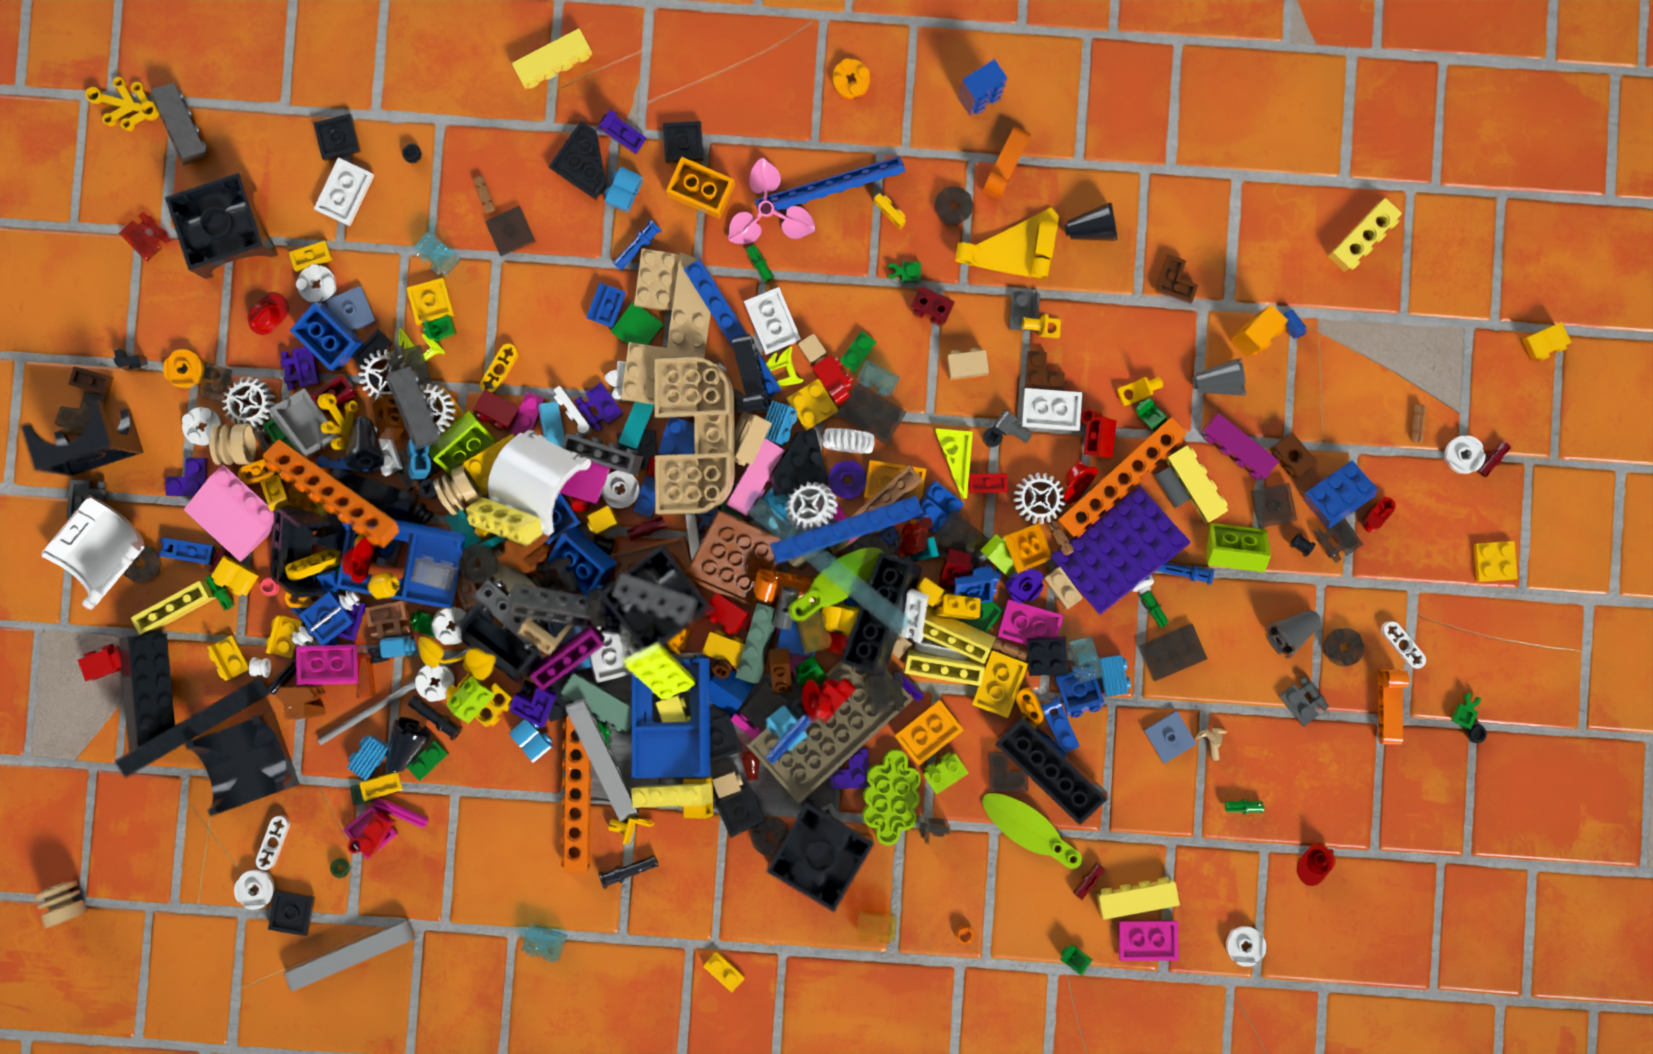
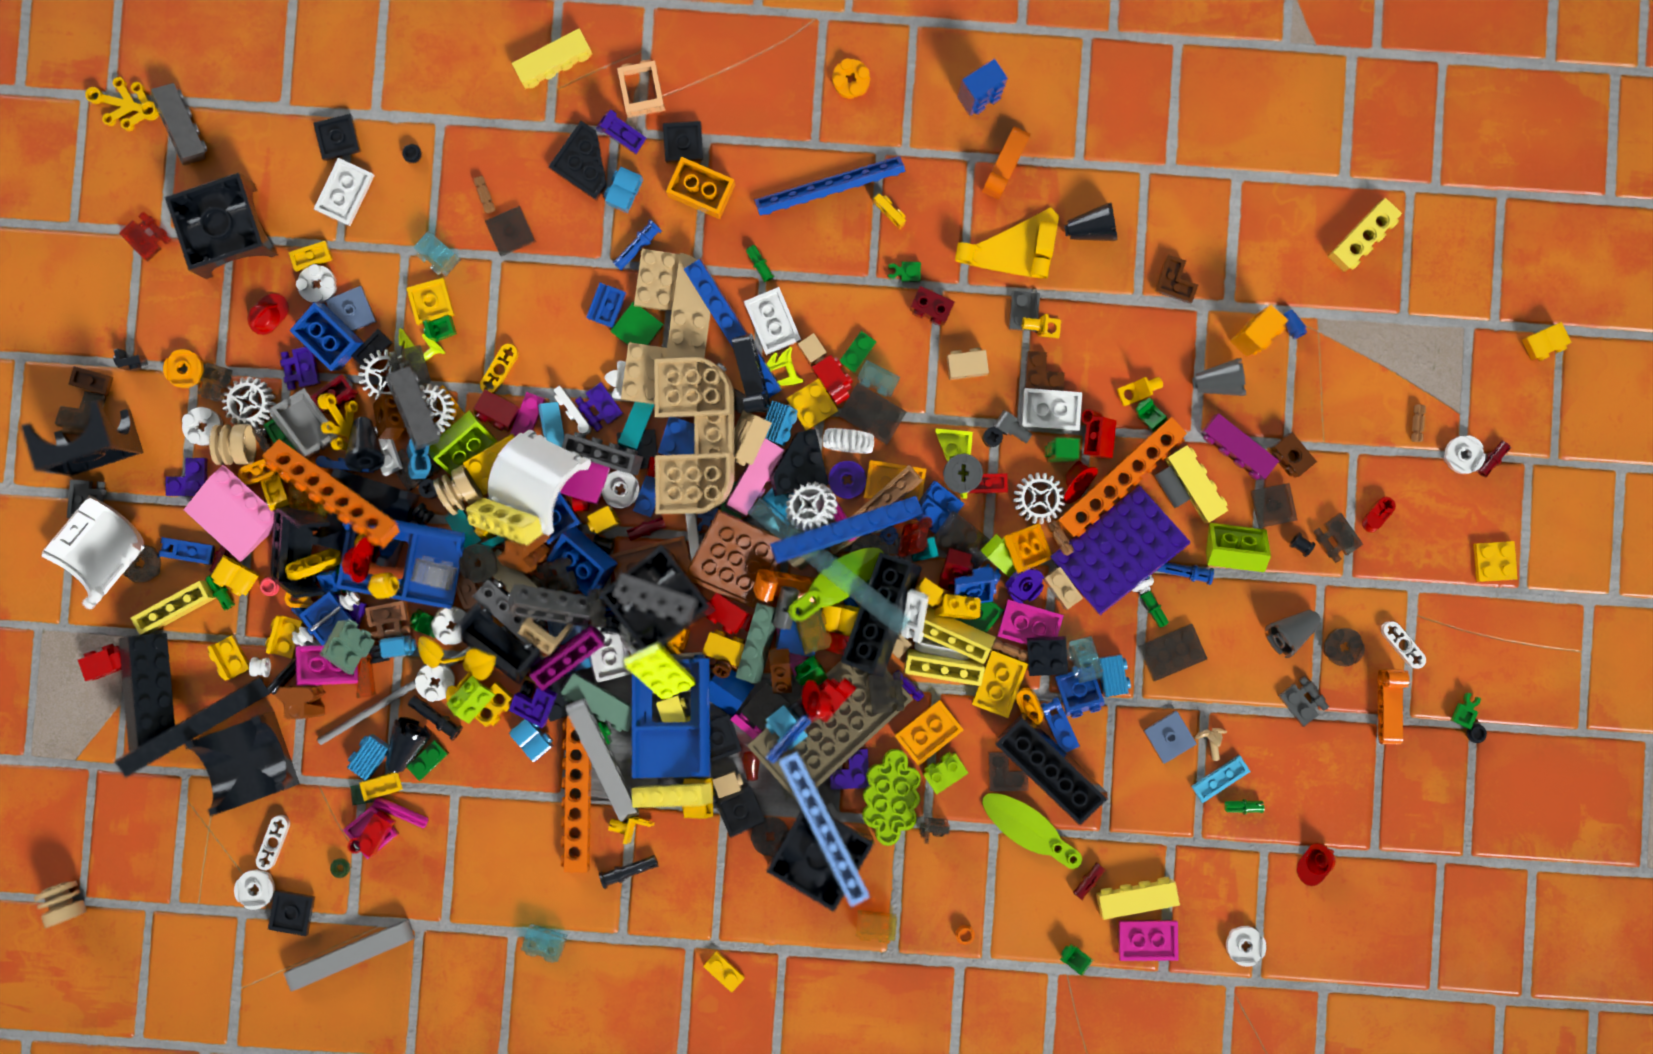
(347, 646): none -> sand green plate
(643, 107): none -> light nougat window
(743, 226): bright pink plant -> none
(824, 828): none -> light blue brick
(944, 211): clear smoke plate -> none
(971, 466): none -> dark grey piece
(1062, 450): none -> green brick
(1220, 779): none -> medium azure tile
(1340, 494): blue brick -> none

